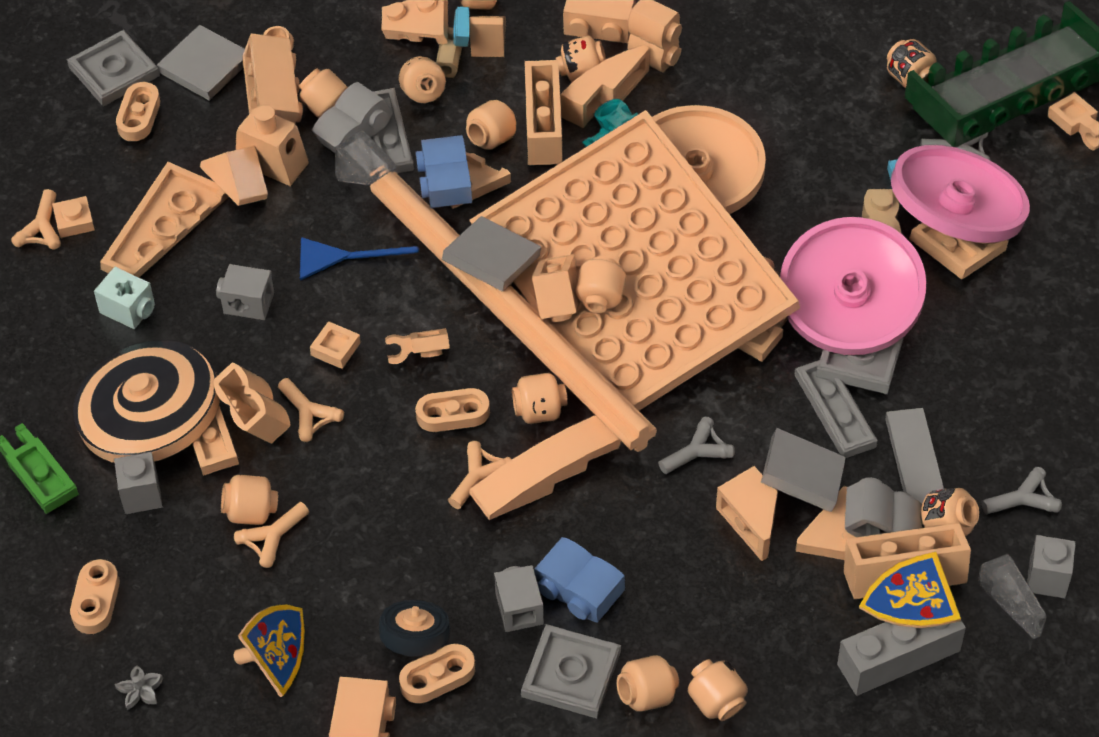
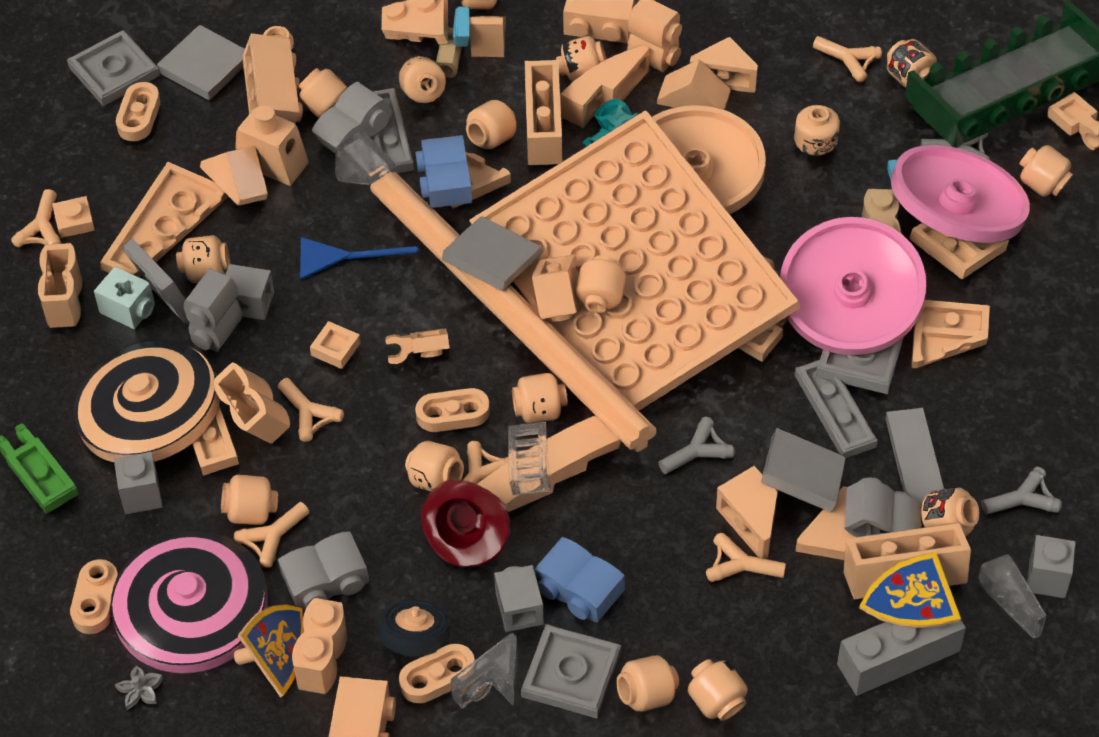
(60, 285): none -> light nougat brick
(158, 279): none -> light grey tile
(187, 601): none -> dish
(201, 254): none -> light nougat head
(212, 310): none -> light grey brick
(319, 646): none -> light nougat brick
(324, 570): none -> light grey brick
(433, 464): none -> light nougat head
(461, 505): none -> dark red hat
(493, 668): none -> clear slope
(528, 481): none -> clear slope
(694, 86): none -> light nougat slope
(730, 65): none -> light nougat slope
(740, 561): none -> light nougat piece
(817, 130): none -> light nougat head
(849, 56): none -> light nougat piece
(948, 330): none -> light nougat wing
(1045, 170): none -> light nougat head

